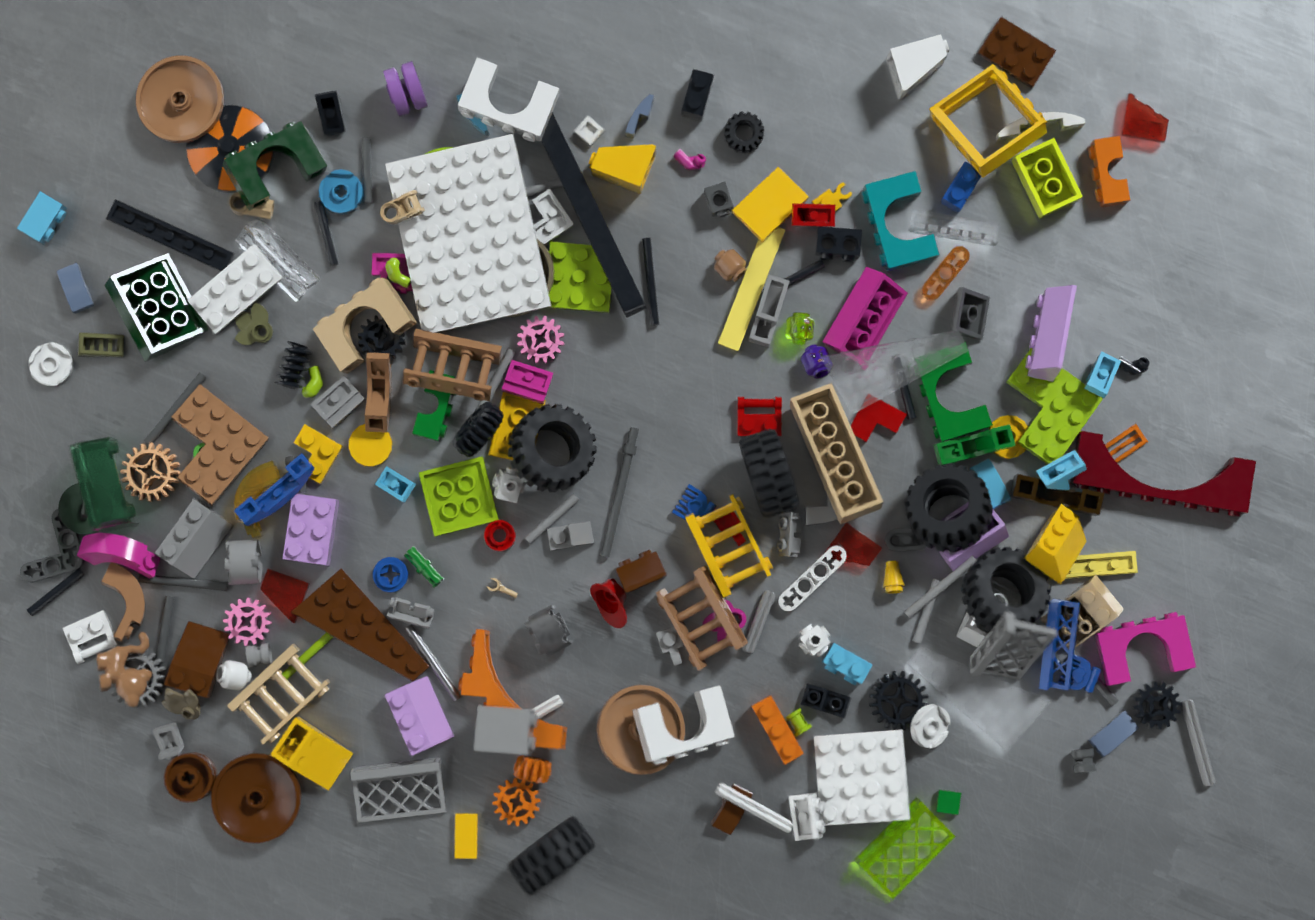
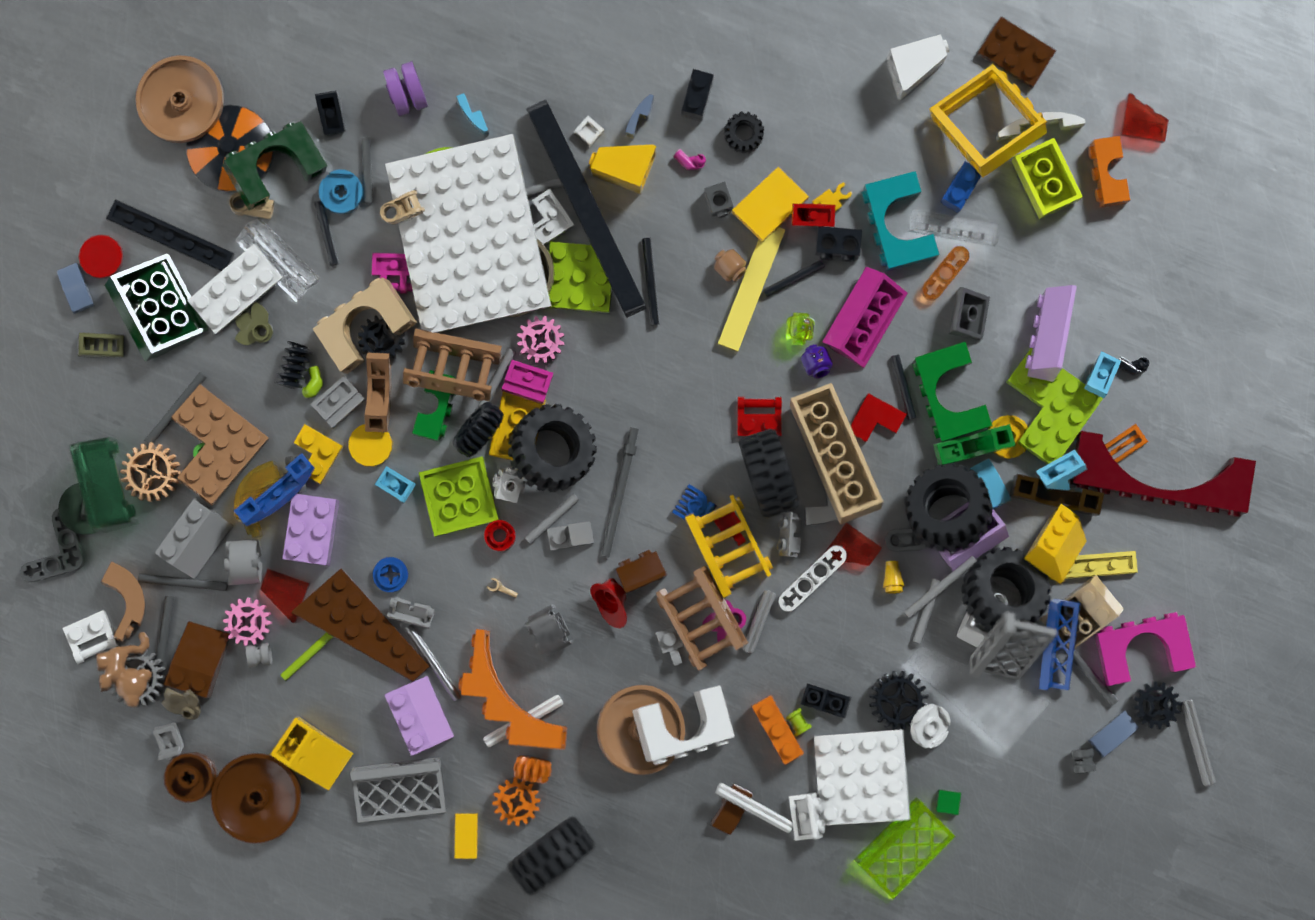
(42, 218): medium azure brick -> none
(51, 364): white tile -> none
(61, 587): black bar -> none
(101, 256): none -> red tile
(114, 548): dark pink arch -> none
(233, 675): white head -> none
(275, 673): tan fence -> none
(394, 274): lime arm -> none
(423, 567): green pin -> none
(505, 730): light grey brick -> none
(529, 122): white arch -> none
(768, 311): light grey slope -> none
(806, 644): white brick -> none
(843, 661): medium azure brick -> none
(881, 369): clear wing -> none
(1082, 675): blue piece -> none

